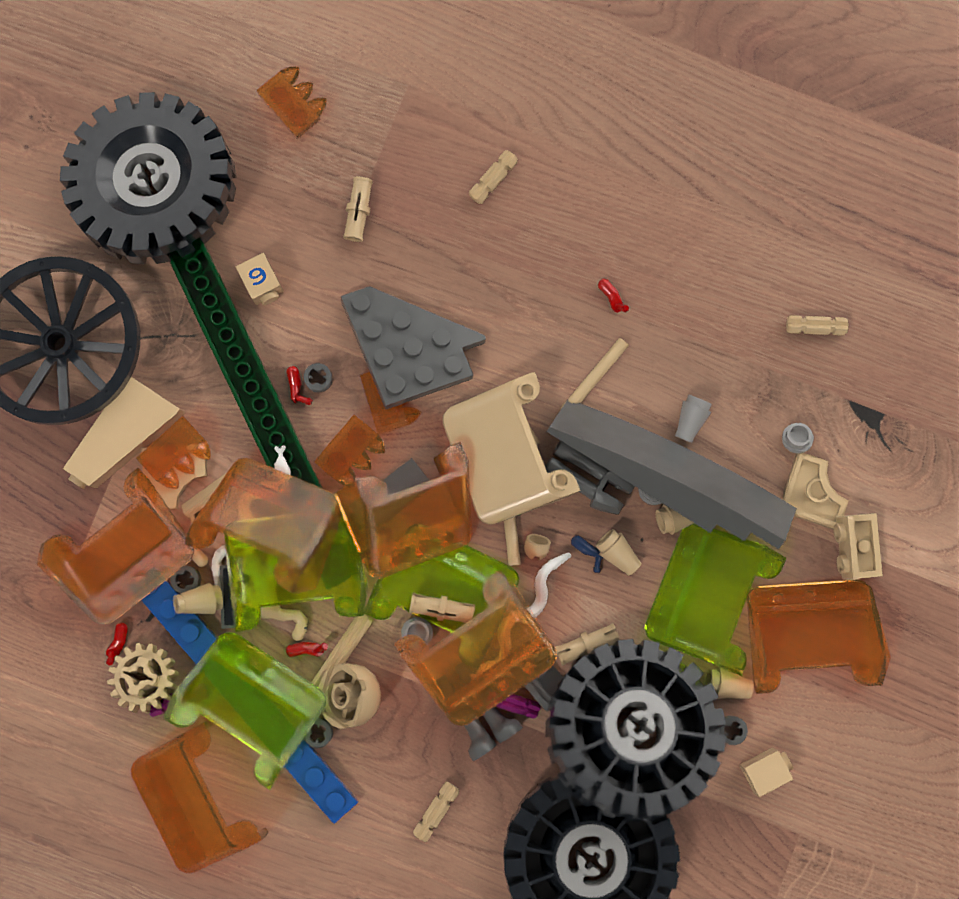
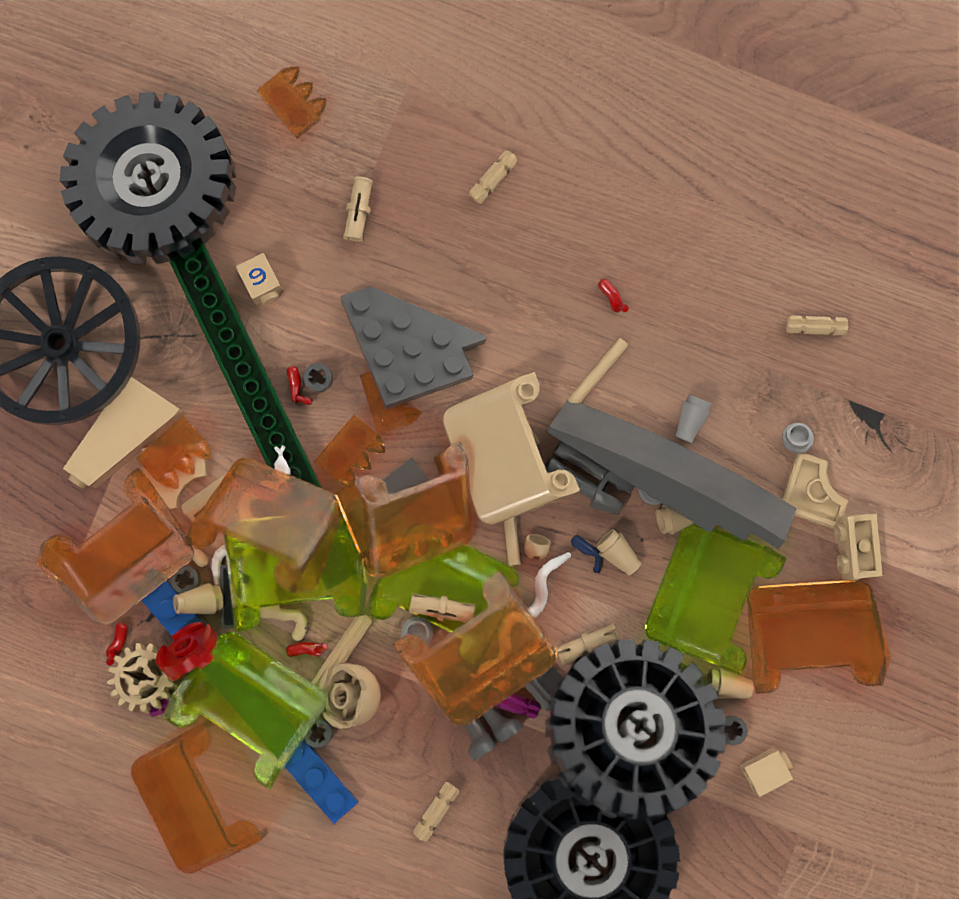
(189, 650): none -> red plate

